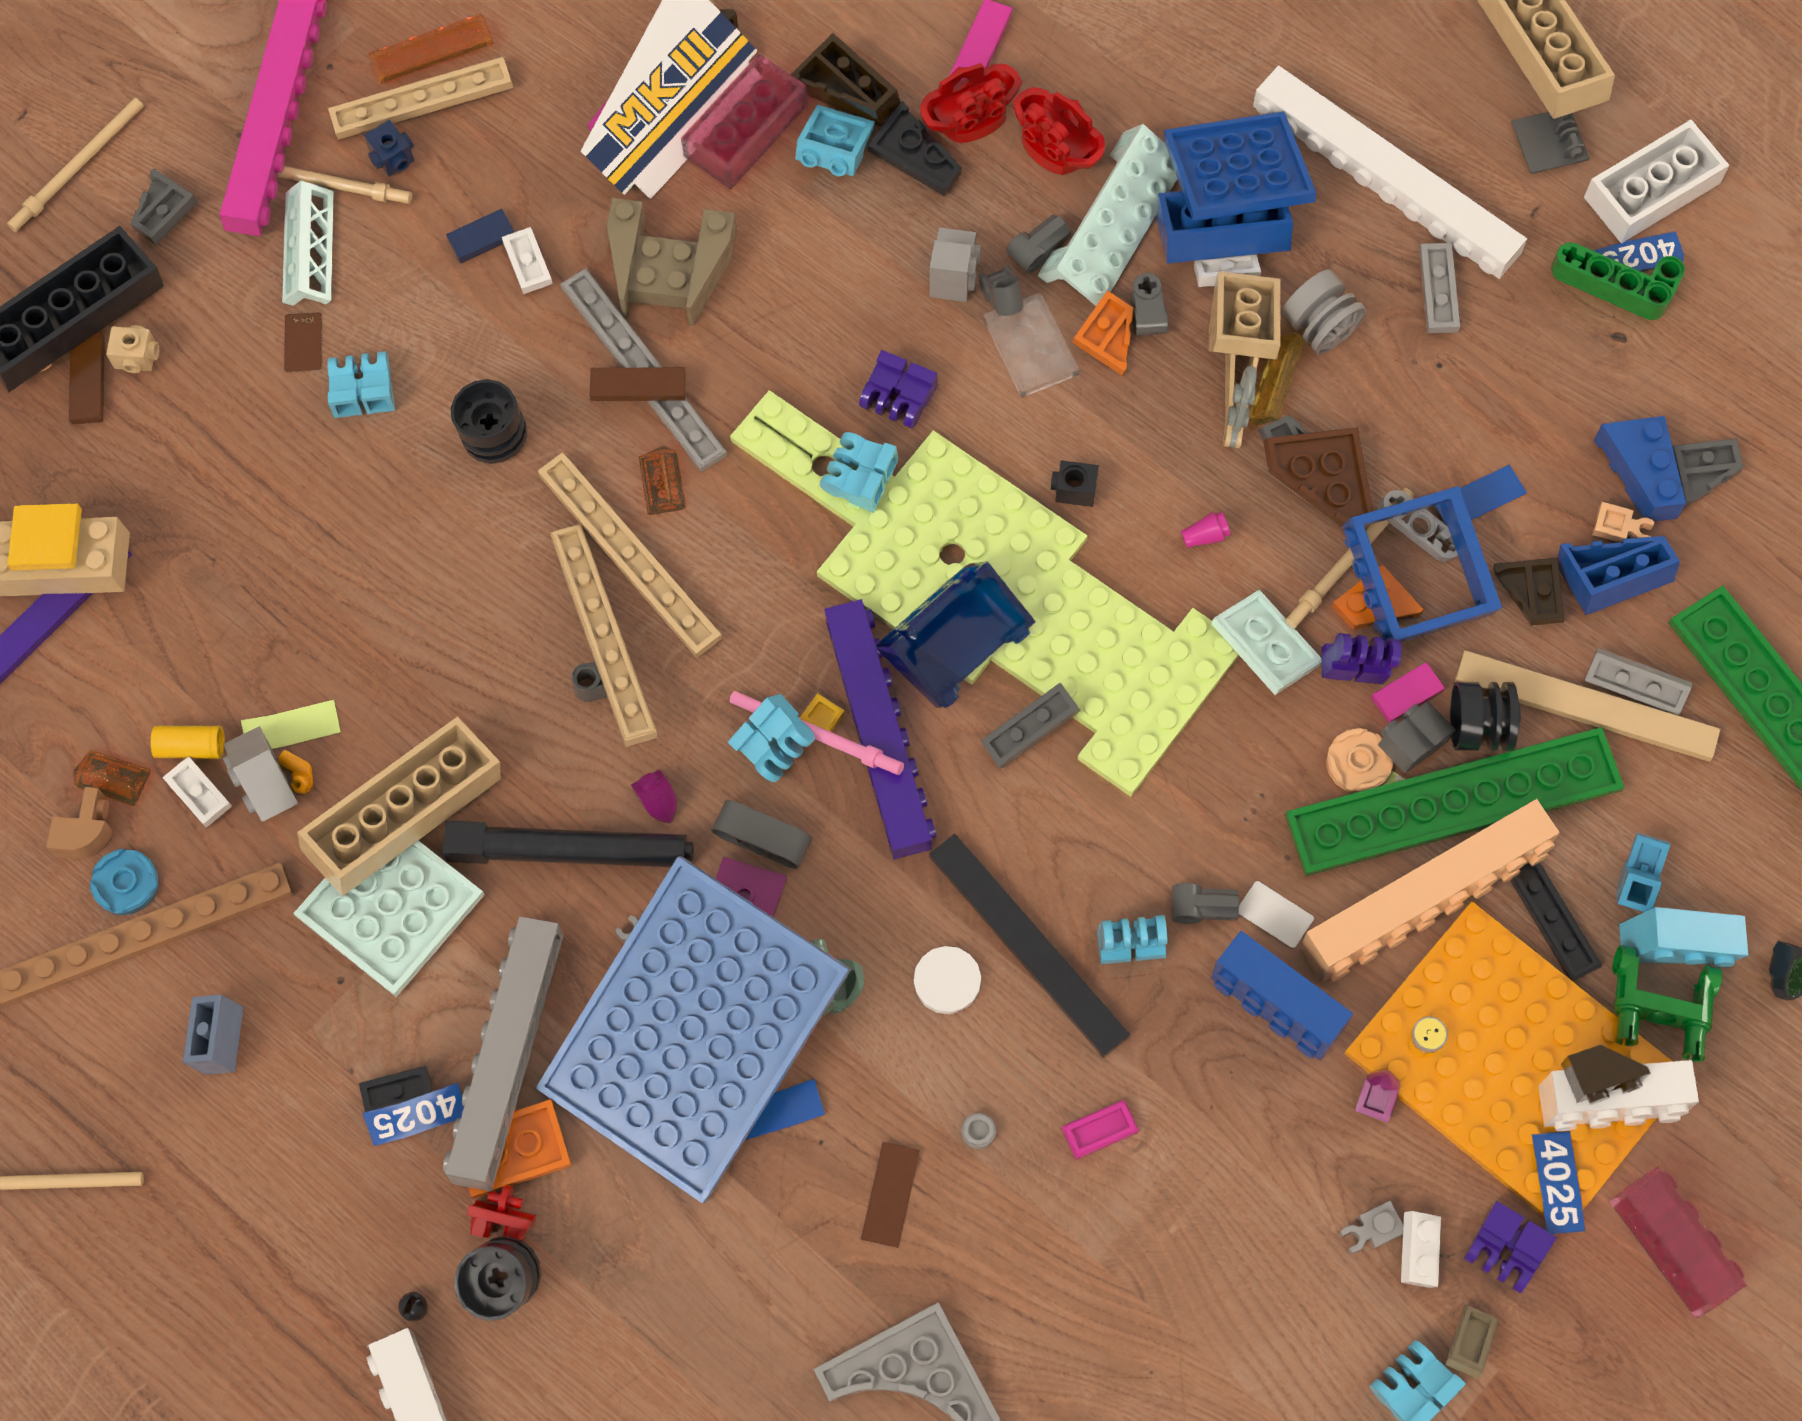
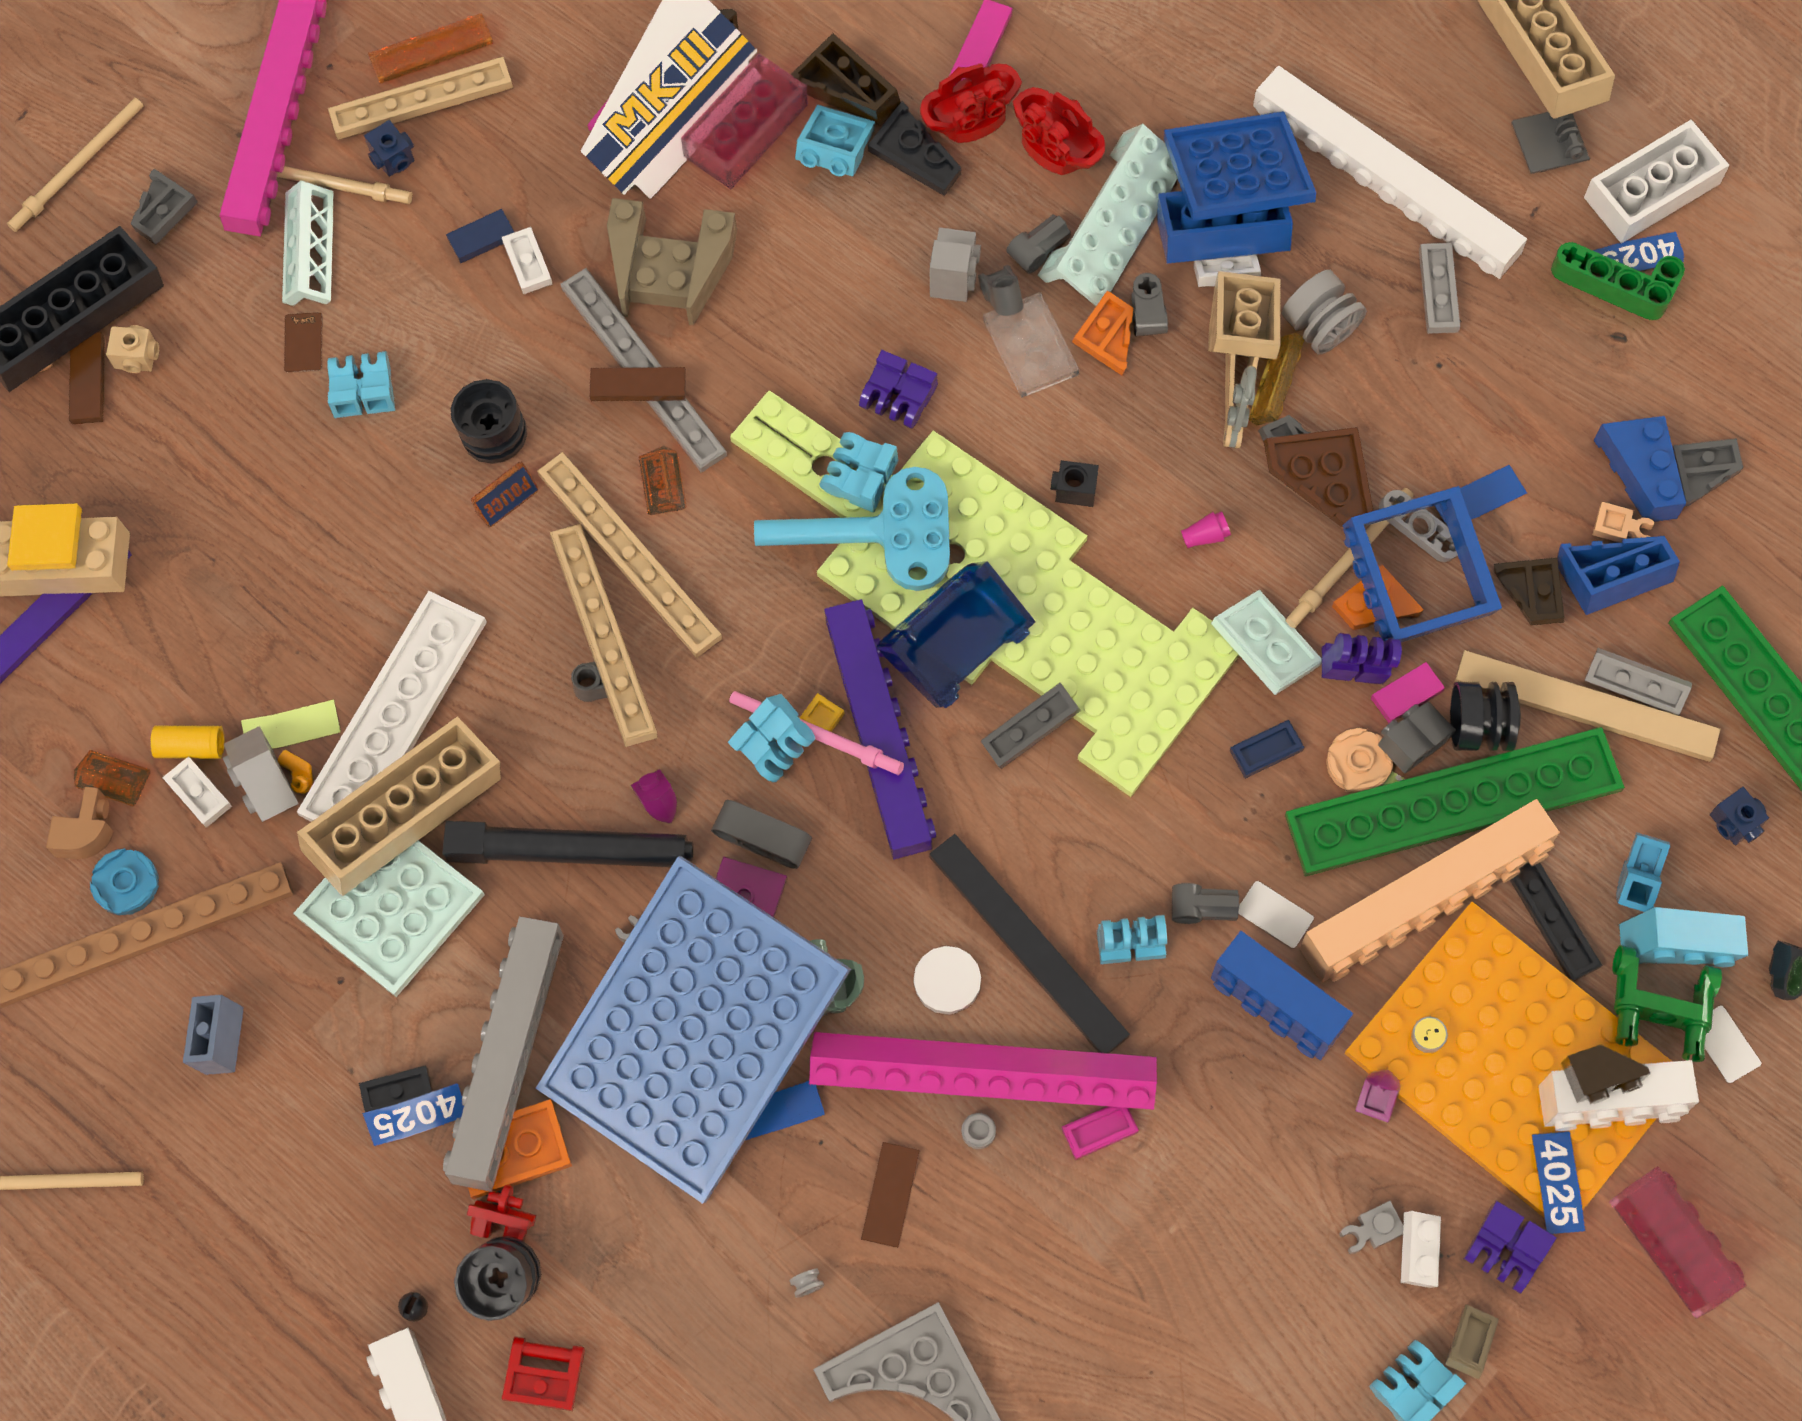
(398, 700): none -> white plate
(504, 494): none -> slope
(539, 1385): none -> red plate
(806, 1283): none -> light grey bush
(909, 529): none -> medium azure piece
(983, 1070): none -> dark pink brick
(1266, 749): none -> dark blue tile
(1729, 1047): none -> white sticker
(1740, 817): none -> dark blue brick

